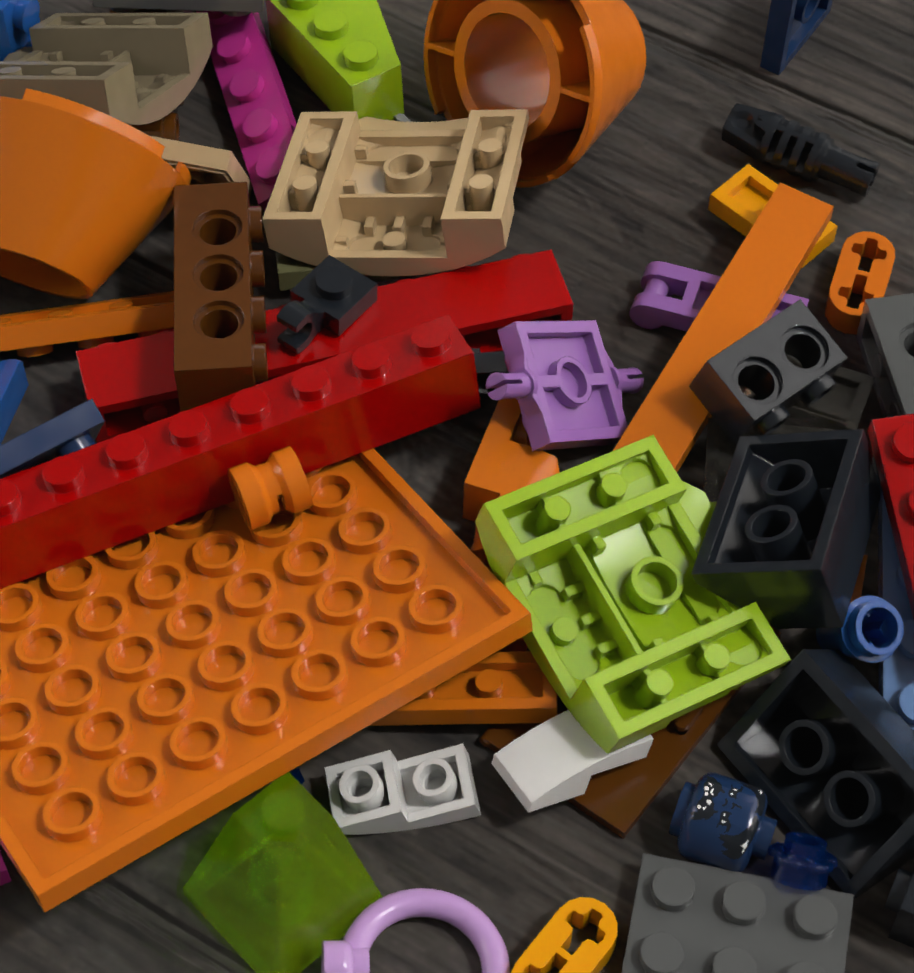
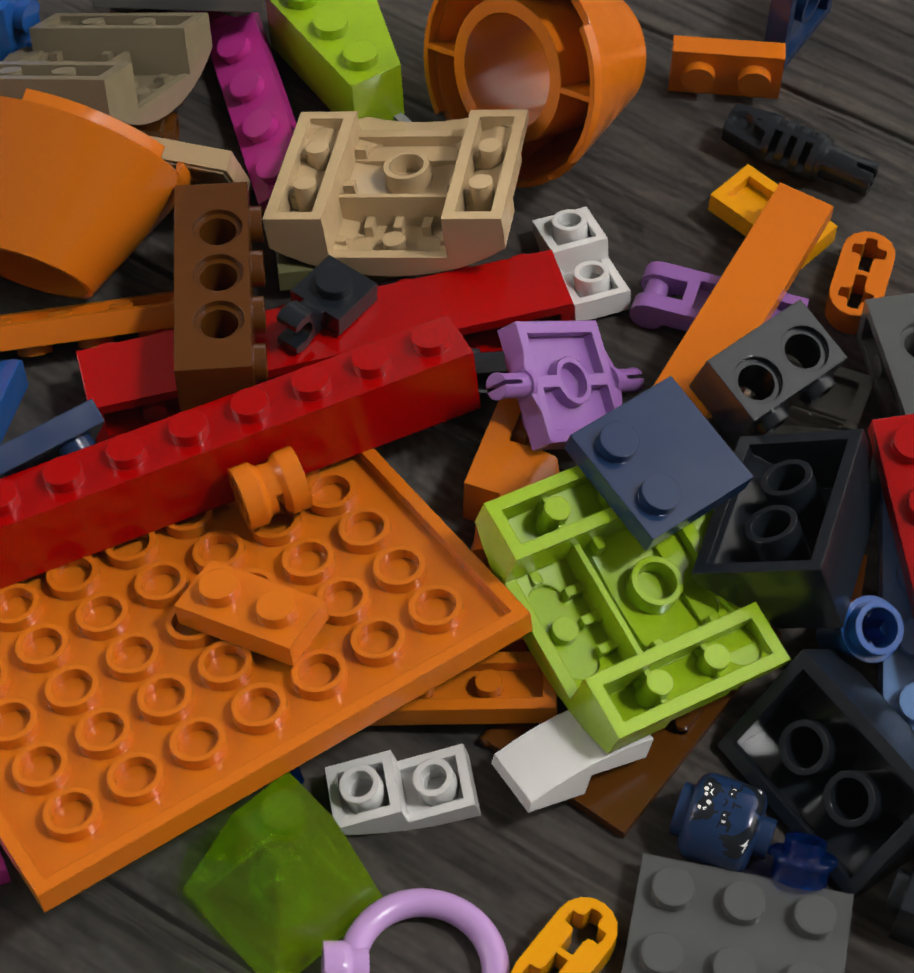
(252, 612): none -> orange plate
(584, 263): none -> white slope
(658, 462): none -> dark blue plate
(726, 67): none -> orange plate

